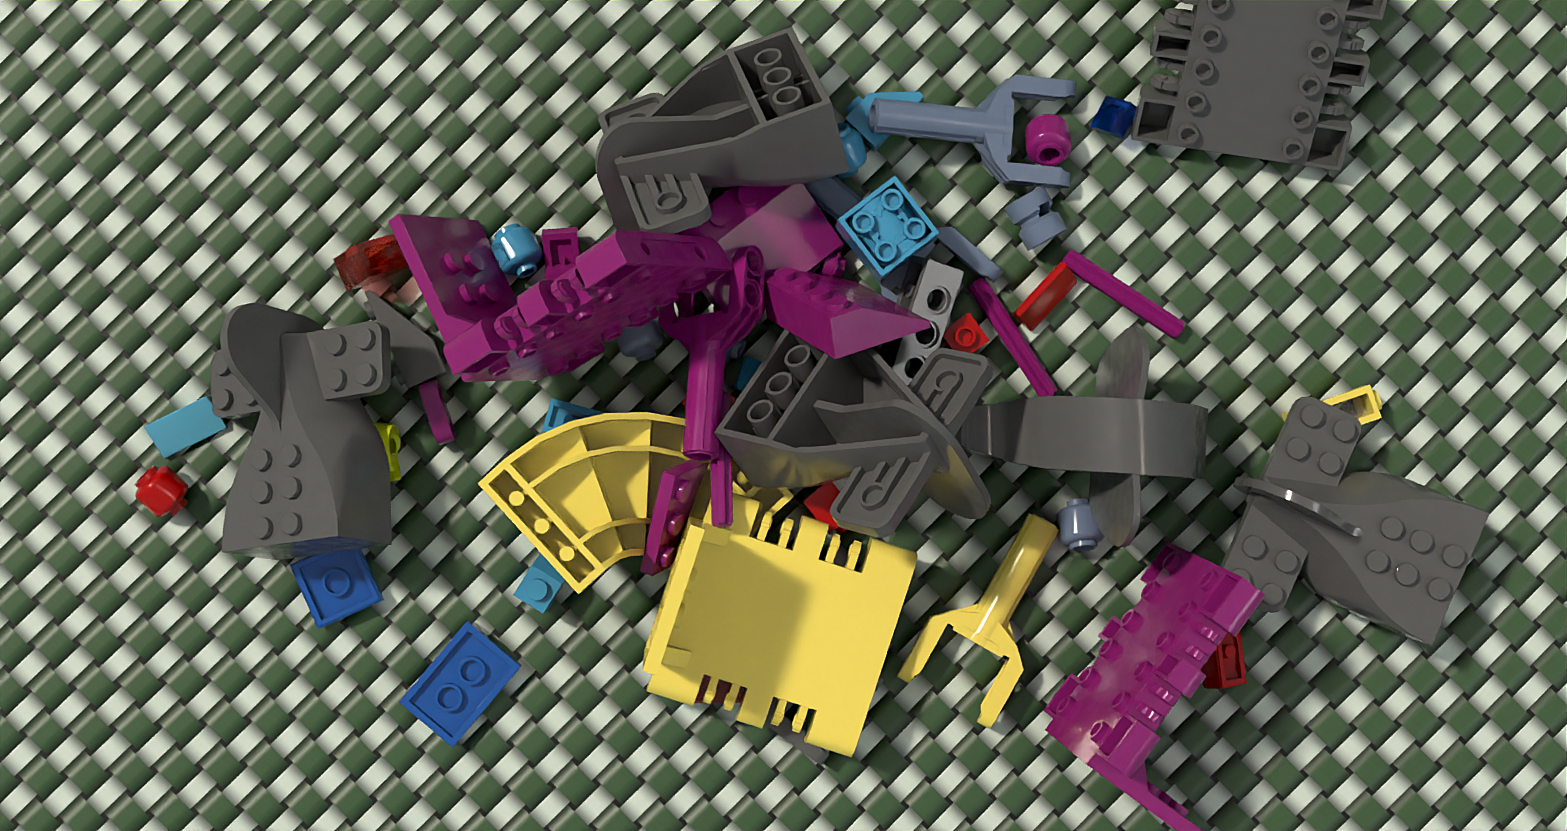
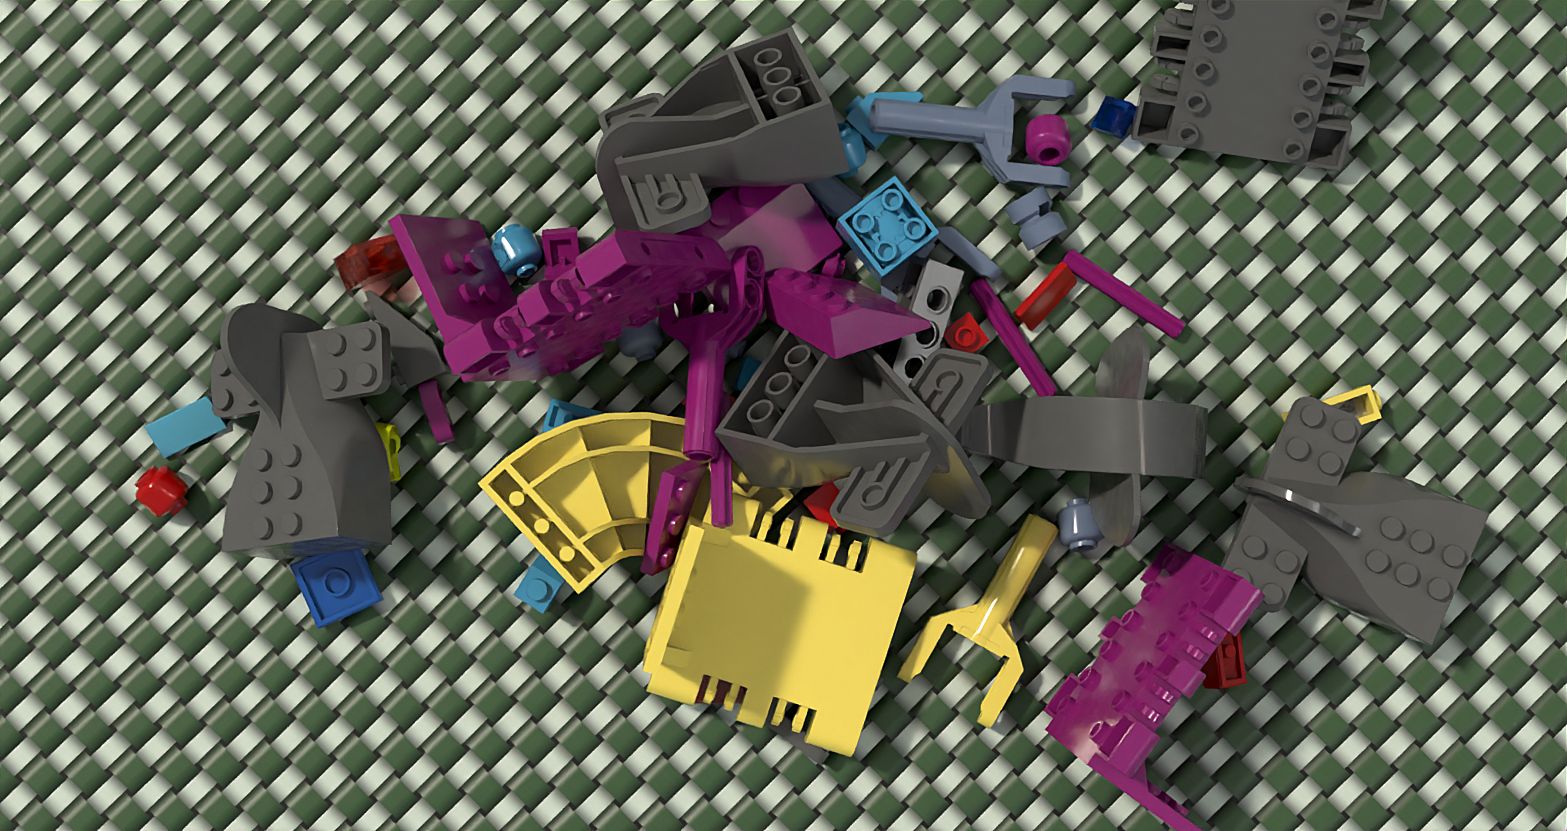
(460, 683): blue plate -> none

